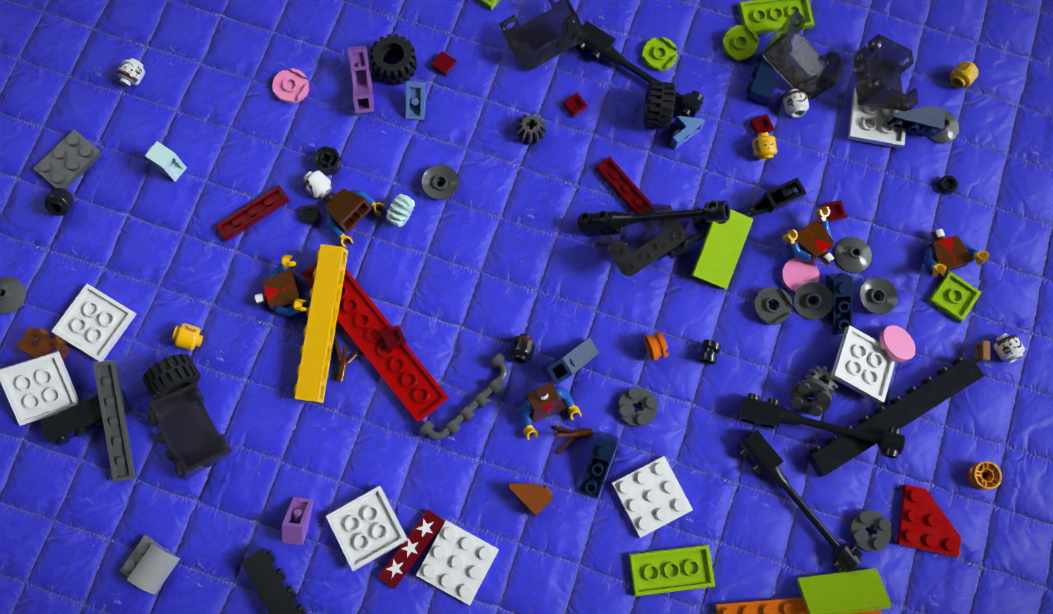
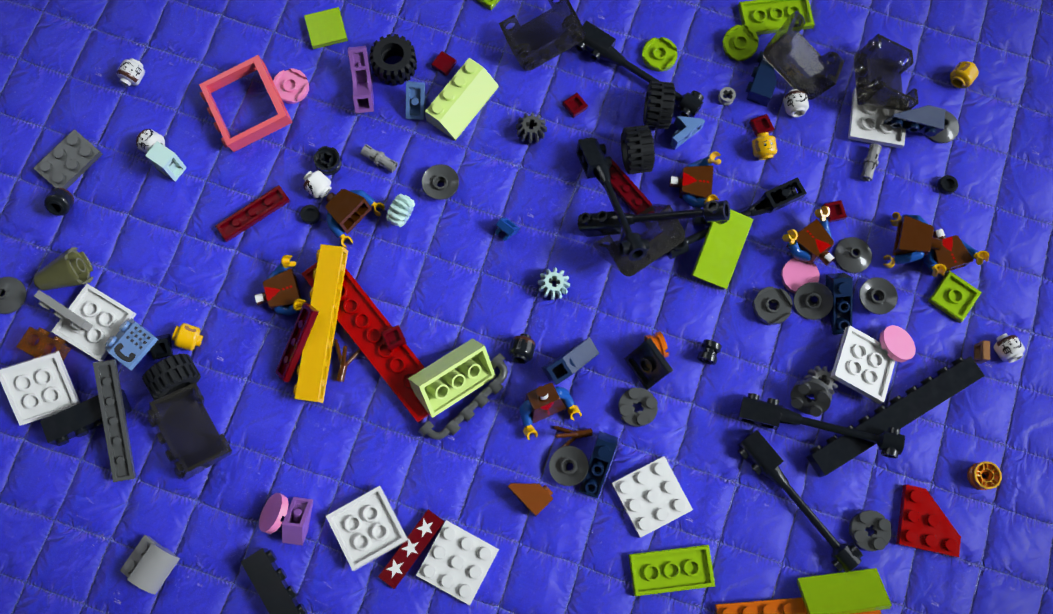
(62, 311): none -> light grey plate
(65, 271): none -> olive cone
(130, 343): none -> medium blue slope
(147, 138): none -> white head
(162, 347): none -> black slope
(258, 131): none -> coral window
(272, 513): none -> bright pink tile
(296, 342): none -> dark red tile
(326, 28): none -> lime tile
(379, 158): none -> light grey pin
(452, 377): none -> yellowish green slope
(461, 99): none -> yellowish green slope
(508, 227): none -> blue tile
(546, 283): none -> light aqua gear
(559, 462): none -> dark grey dish
(597, 165): none -> black bar
(637, 149): none -> black tyre
(648, 364): none -> black tile
(696, 181): none -> torso
(726, 101): none -> light grey bush
(871, 162): none -> light grey pin
(912, 239): none -> reddish brown torso

